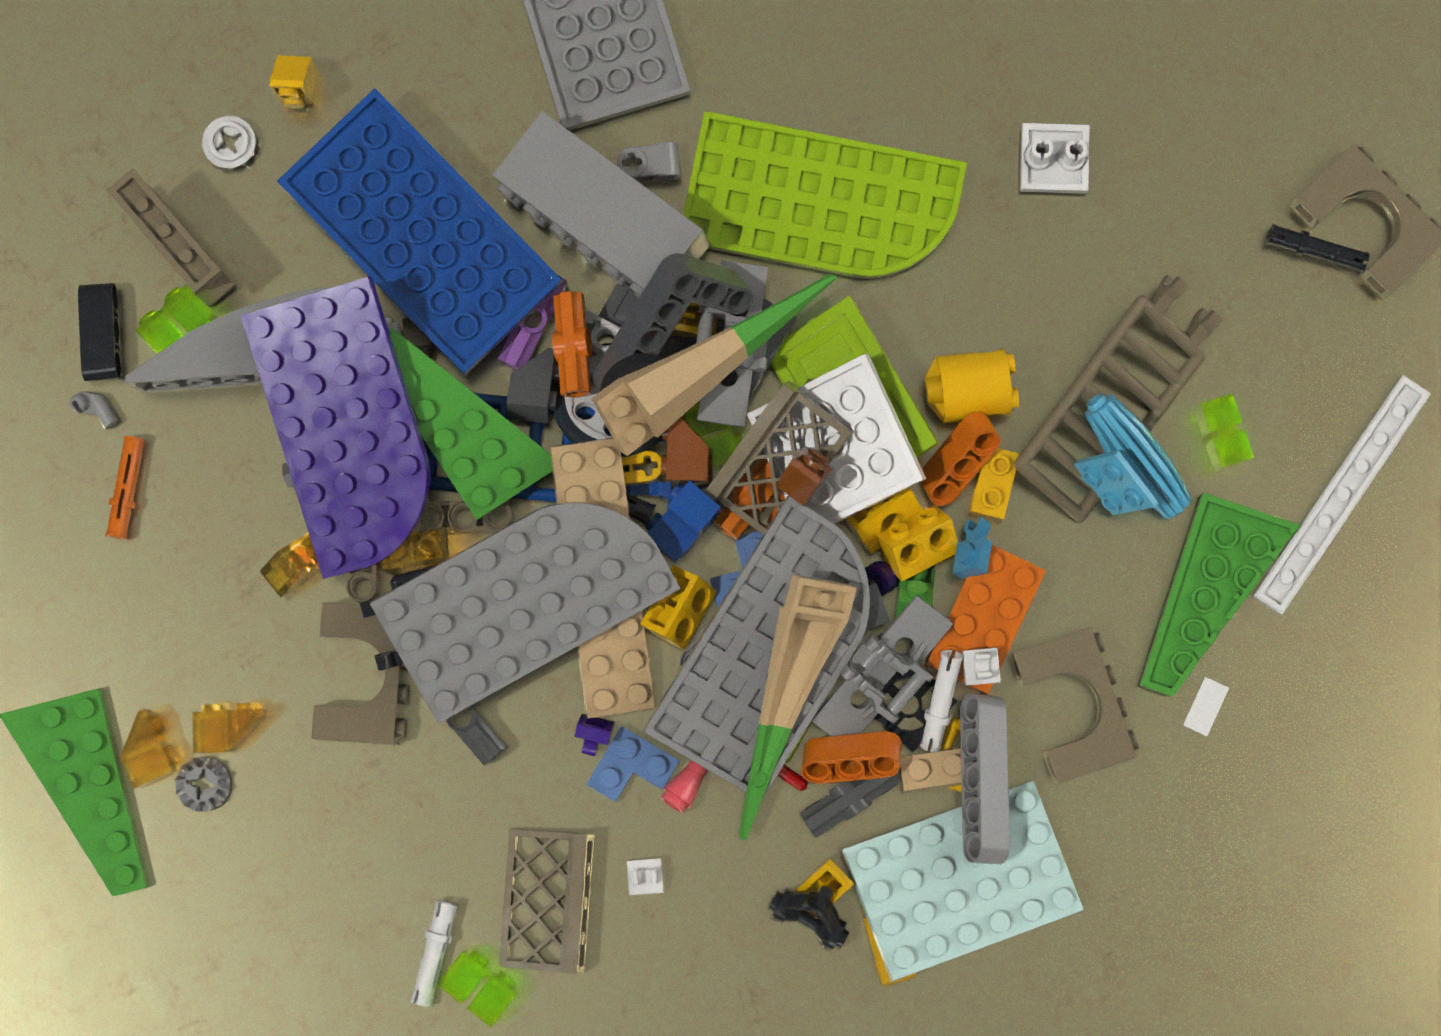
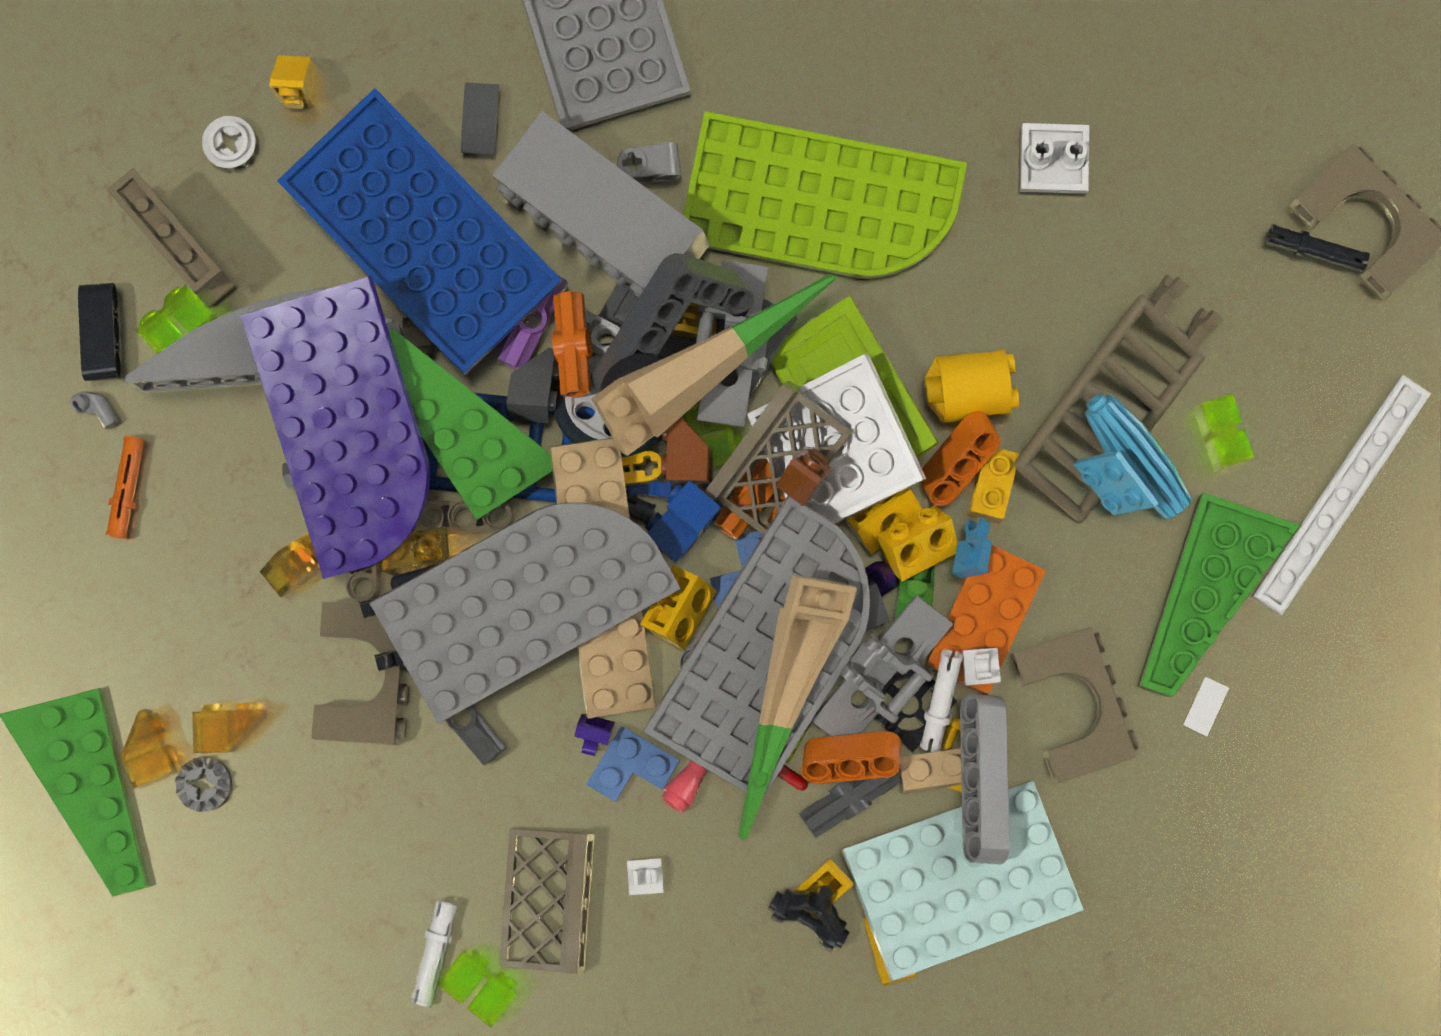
(479, 118): none -> dark grey slope

